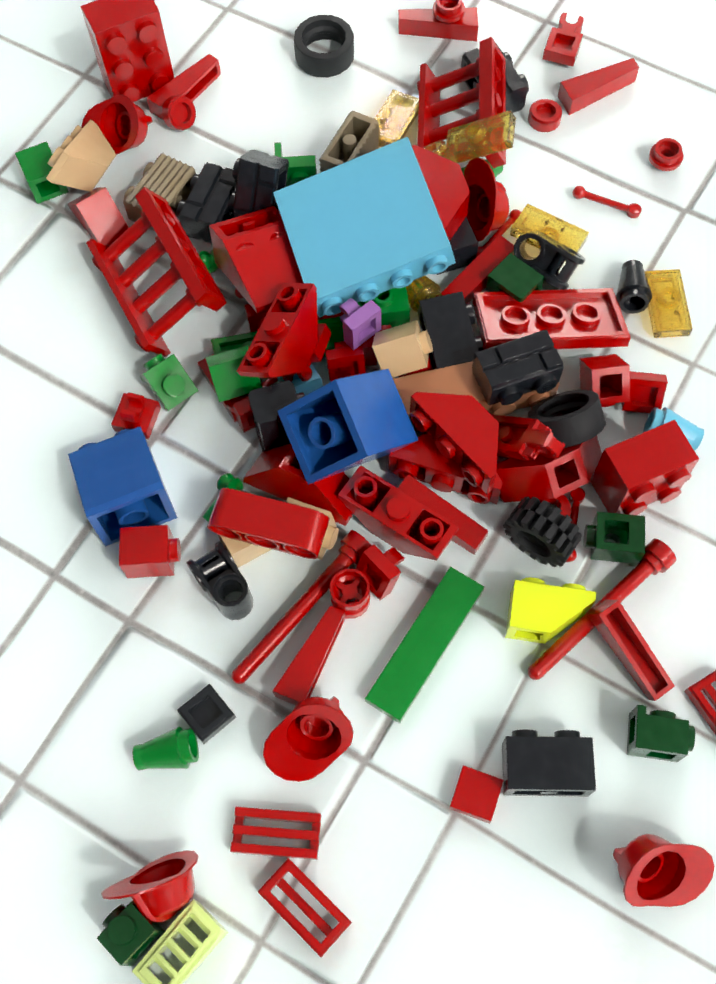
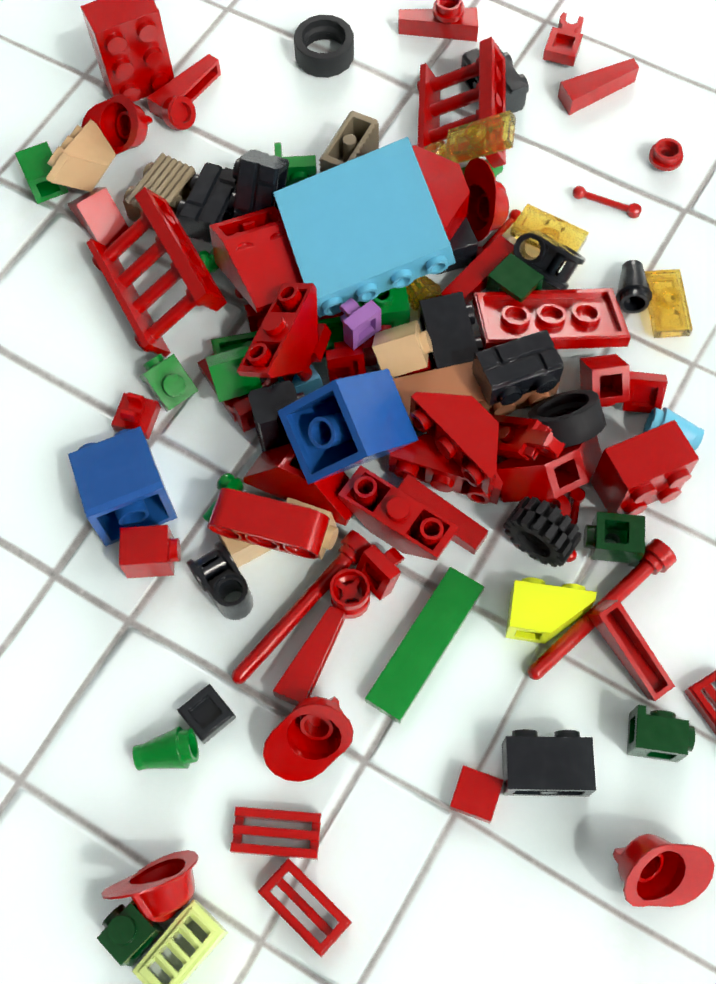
(396, 117): clear yellow plate -> none
(545, 115): red tile -> none

